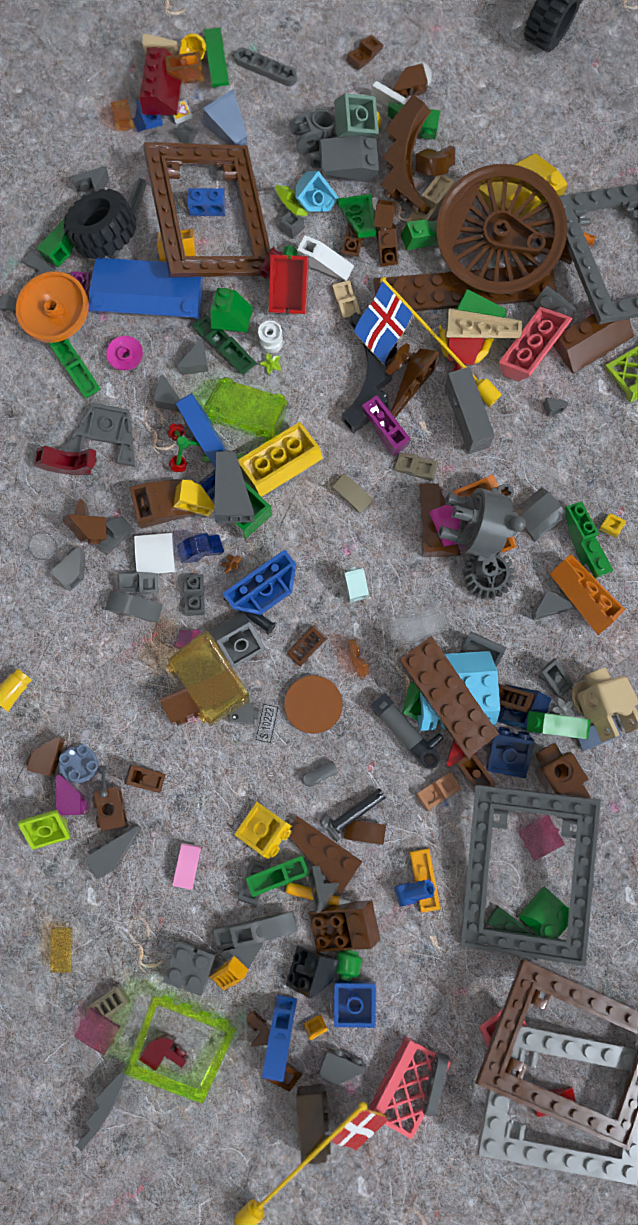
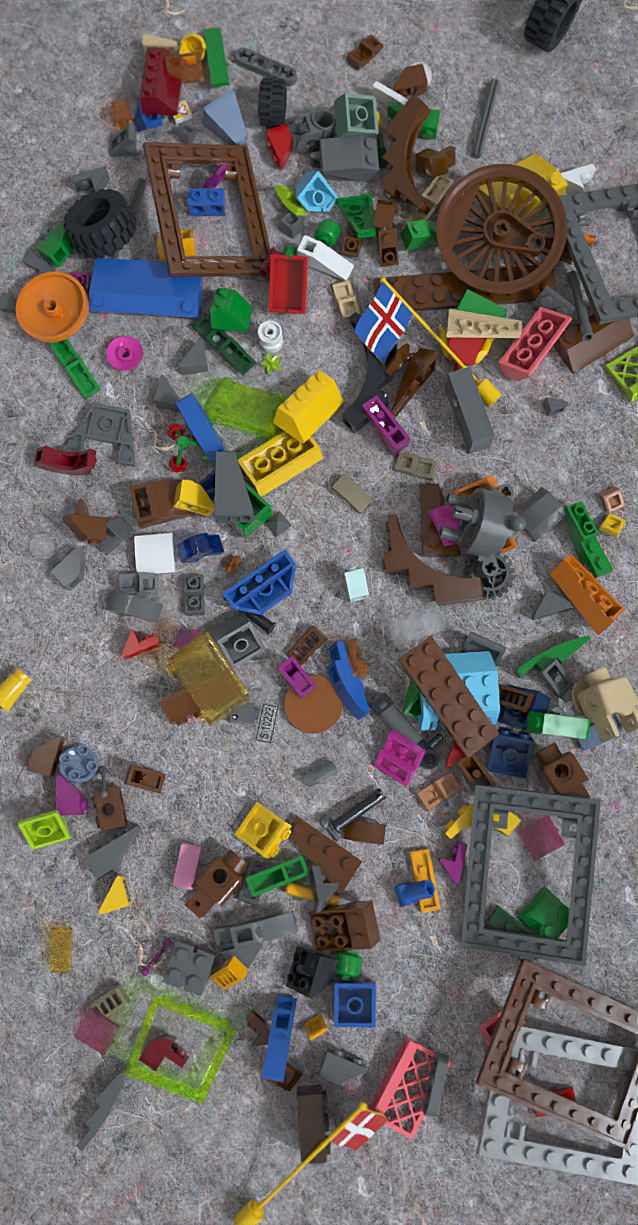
(117, 897): none -> yellow slope
(123, 142): none -> dark grey slope
(134, 647): none -> slope
(166, 943): none -> magenta hinge
(211, 891): none -> reddish brown piece
(216, 177): none -> magenta slope
(272, 102): none -> black tyre
(278, 523): none -> dark grey slope
(280, 143): none -> red slope
(296, 676): none -> magenta slope
(309, 407): none -> yellow slope
(327, 232): none -> green head
(346, 686): none -> blue slope
(381, 150): none -> dark green axle
(399, 758): none -> dark pink slope
(447, 588): none -> reddish brown arch
(454, 867): none -> magenta slope
(464, 821): none -> yellow arch
(486, 117): none -> dark grey axle
(560, 652): none -> green slope
(577, 177): none -> white slope
(585, 326): none -> dark grey piece
(612, 499): none -> nougat slope

